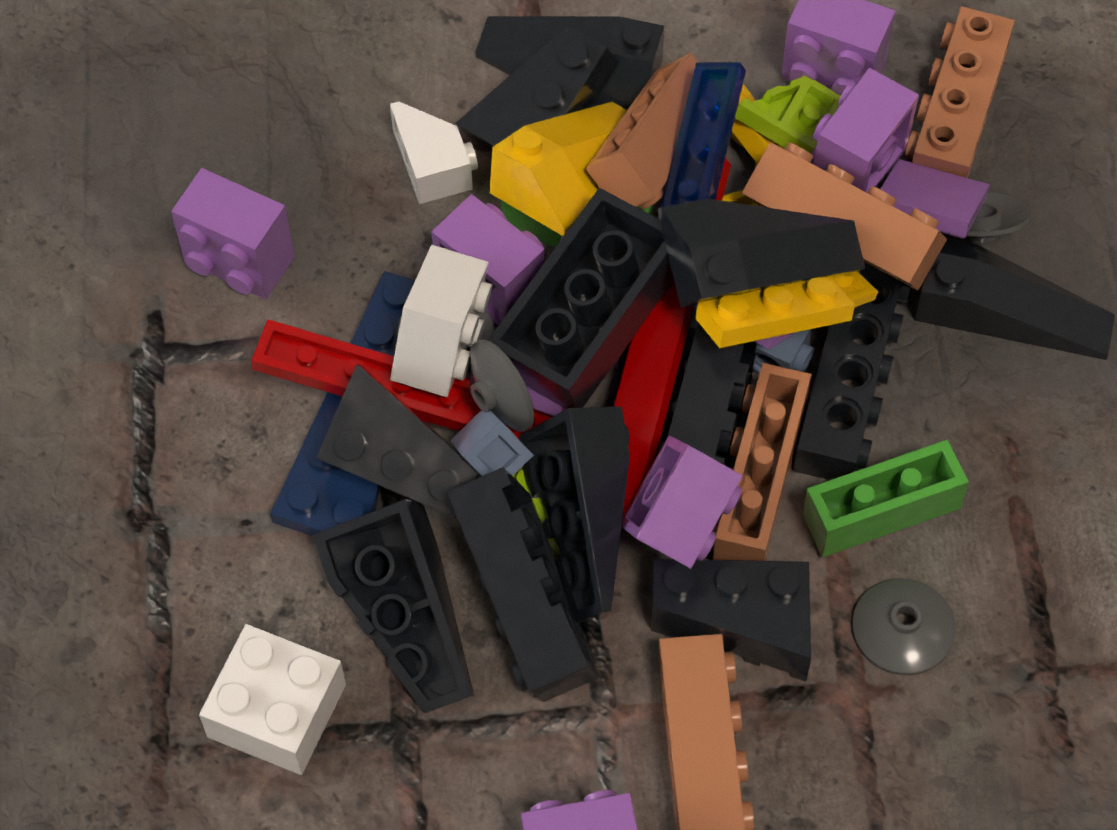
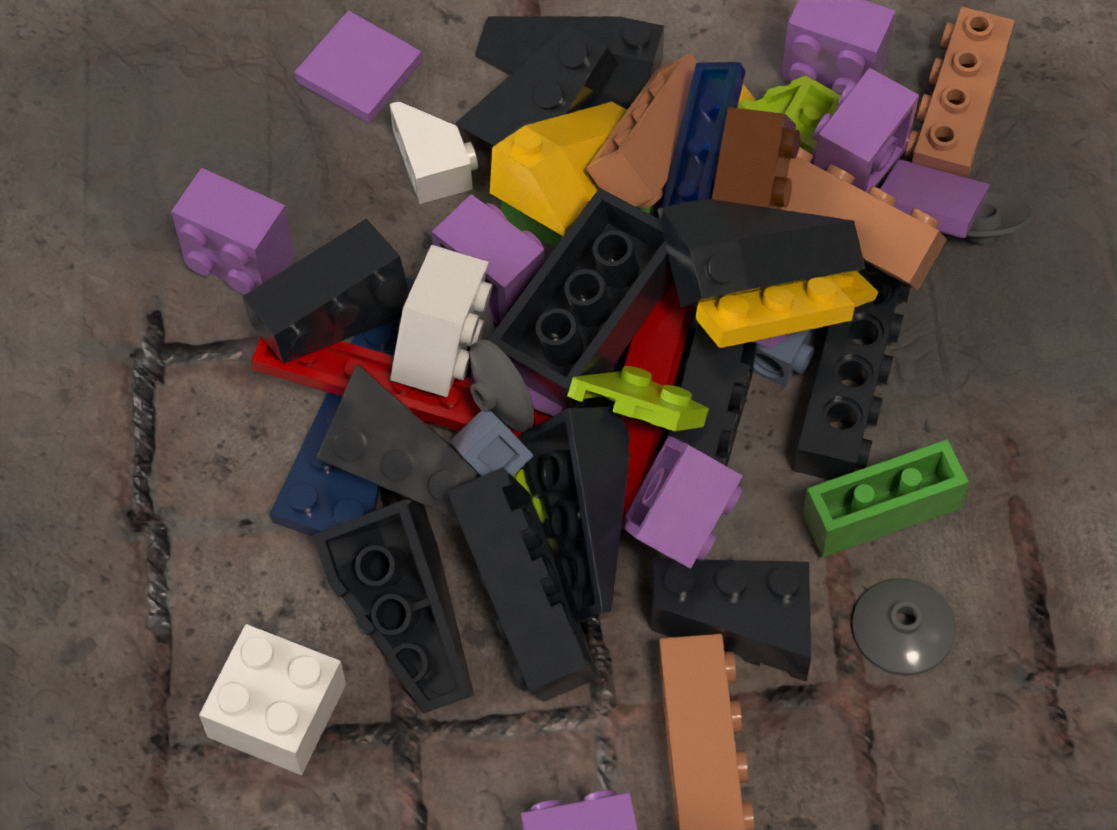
(330, 294): none -> black wedge
(358, 66): none -> medium lavender tile
(642, 398): none -> lime wing
(756, 158): none -> reddish brown brick
(764, 459): nougat brick -> none
(999, 299): black wedge -> none

